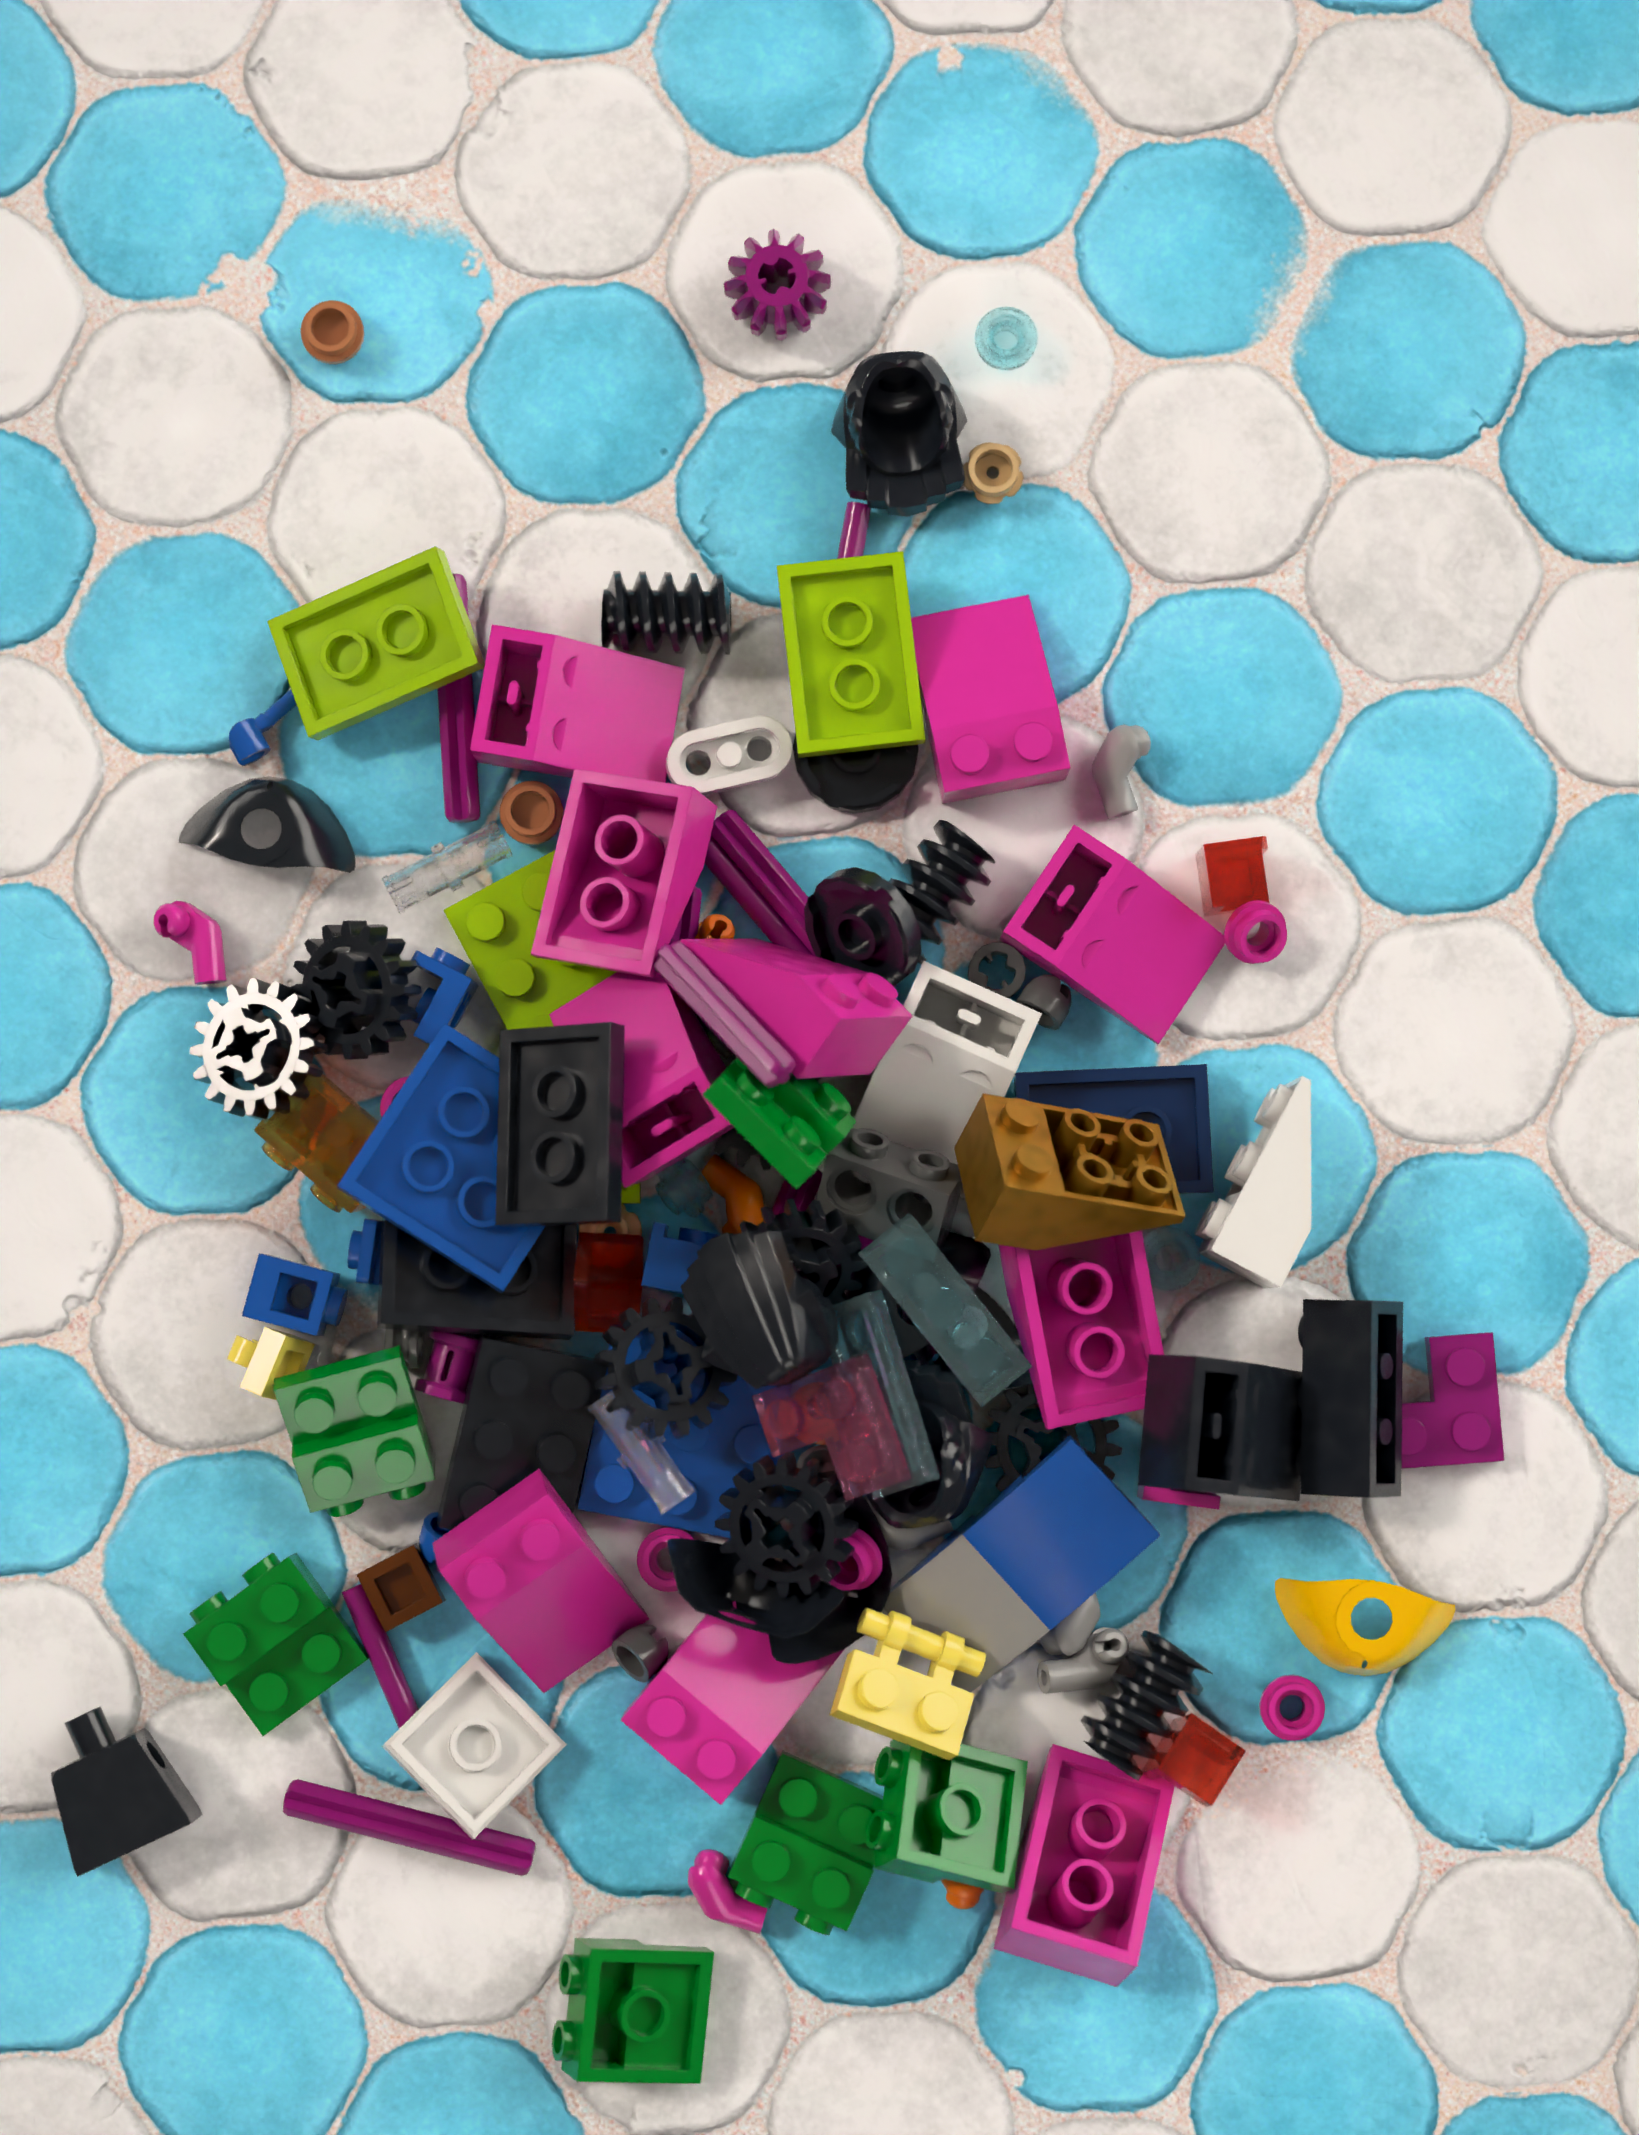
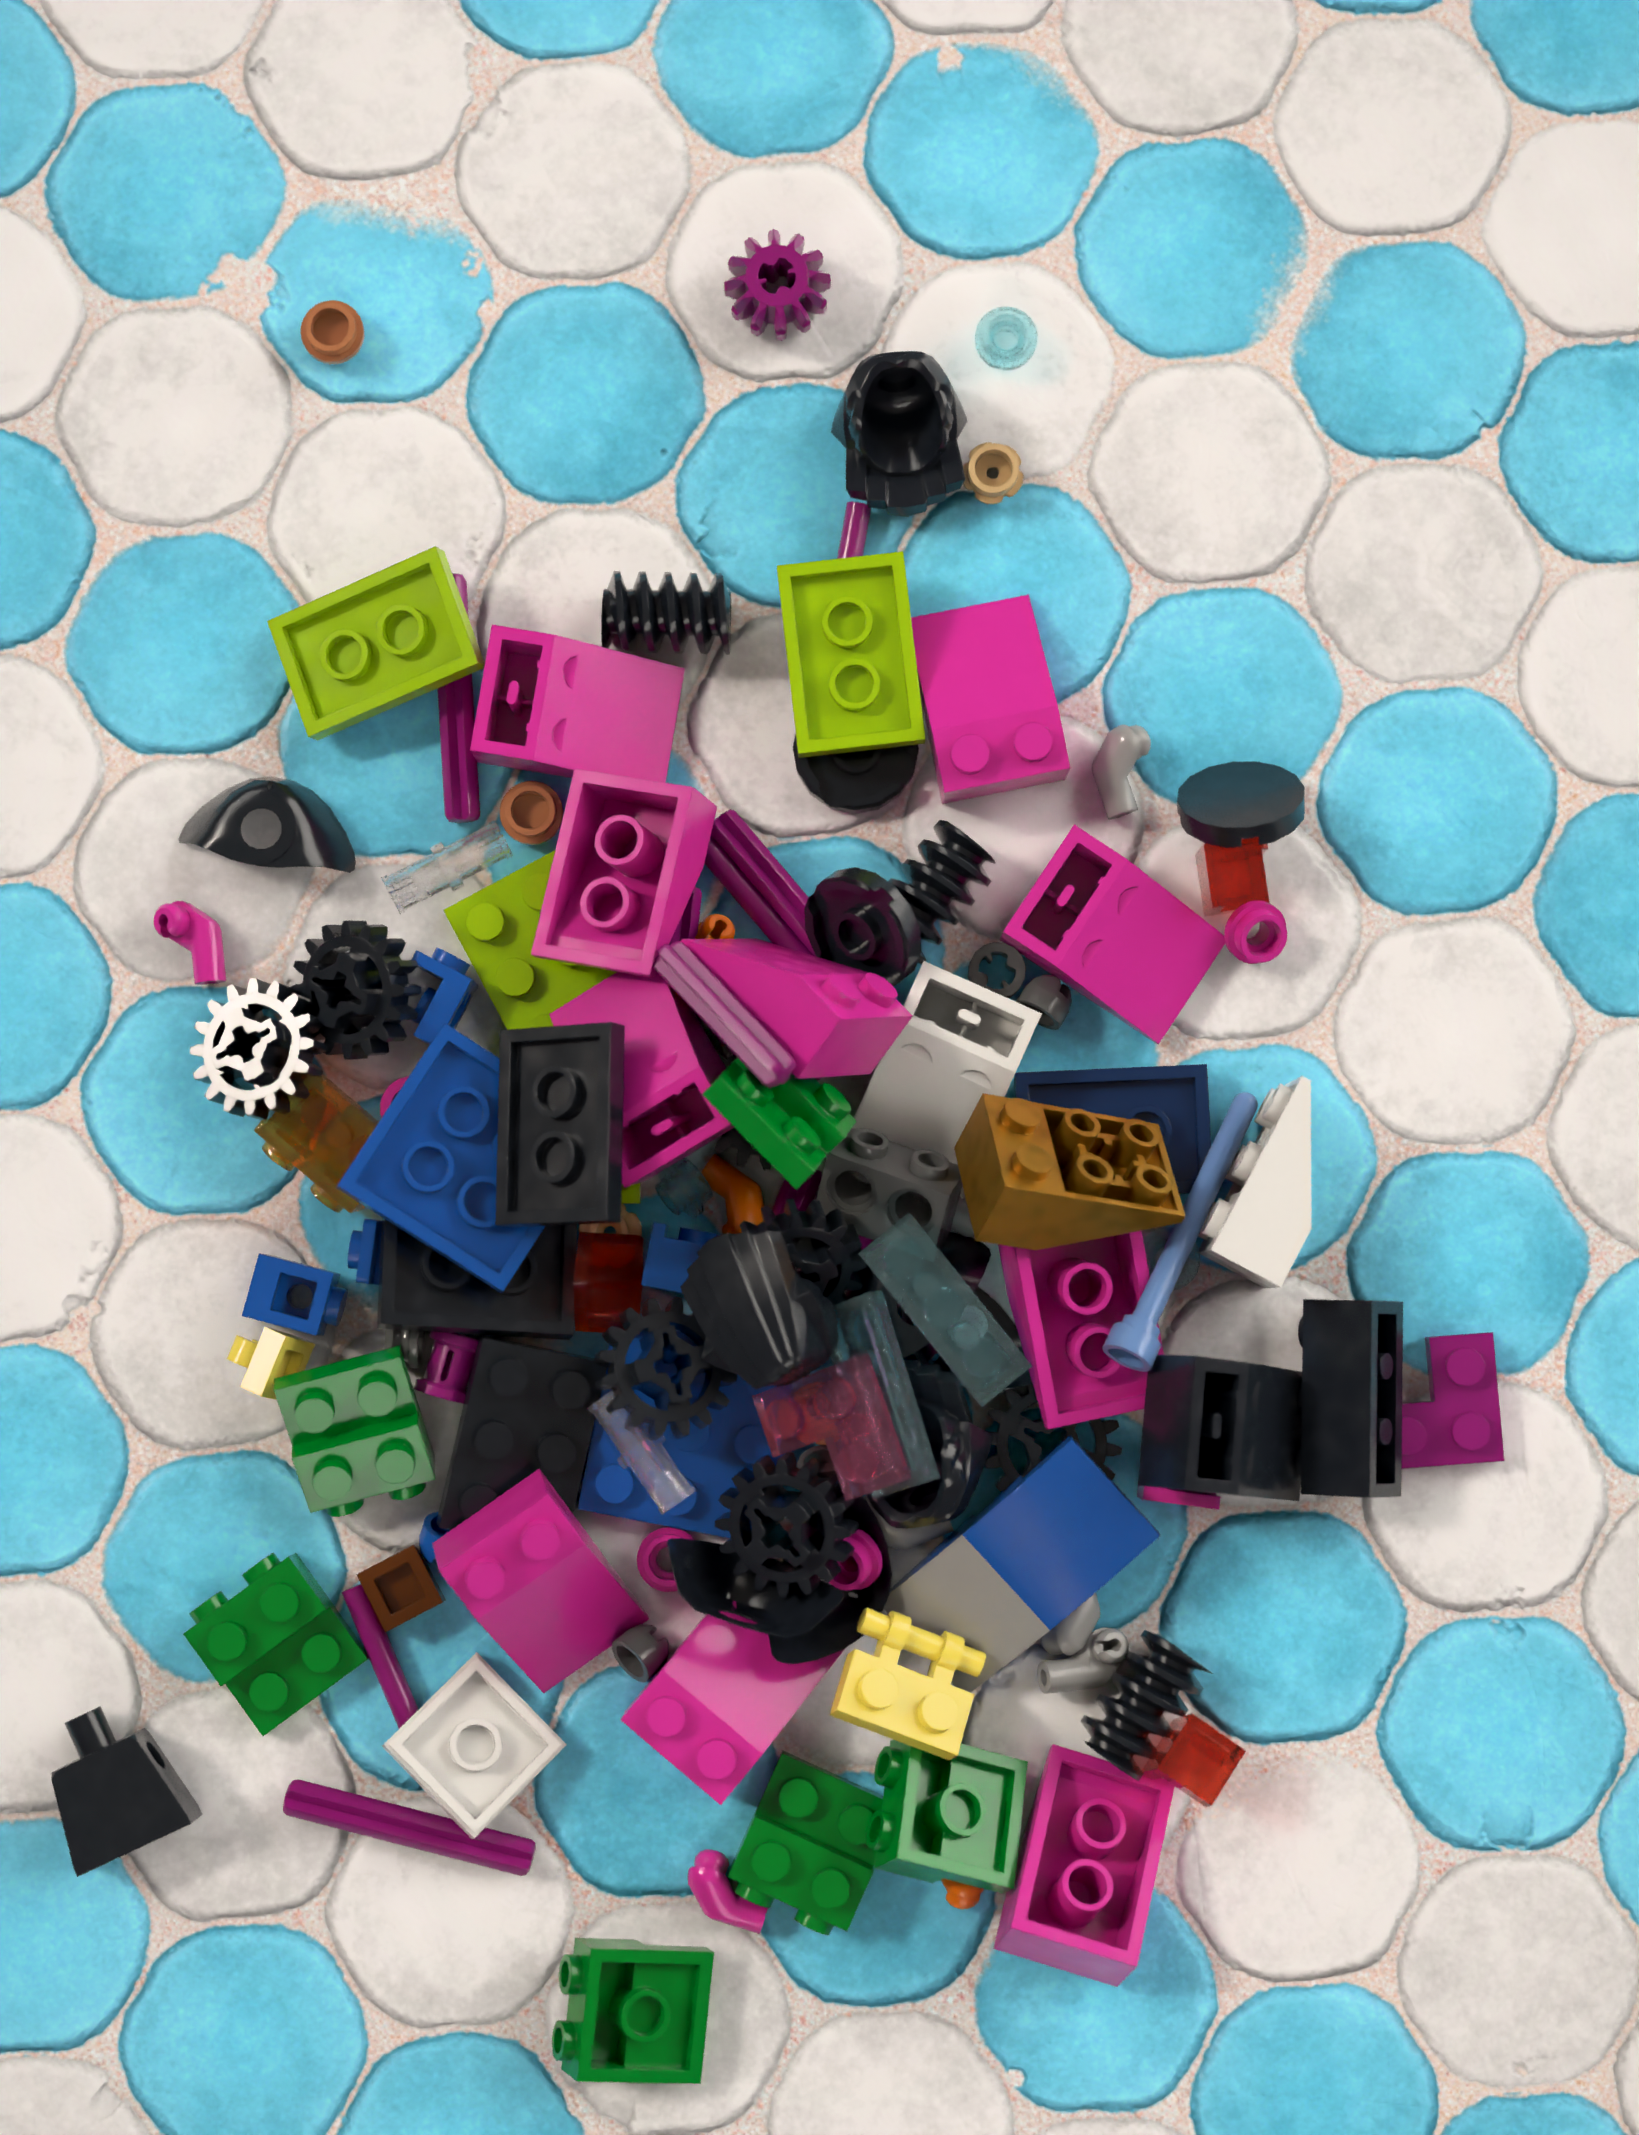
(247, 737): blue hand -> none
(727, 754): white plate -> none
(1135, 1339): none -> medium blue piece
(1241, 803): none -> black tile
(1306, 1722): dark pink plate -> none
(1322, 1622): yellow piece -> none

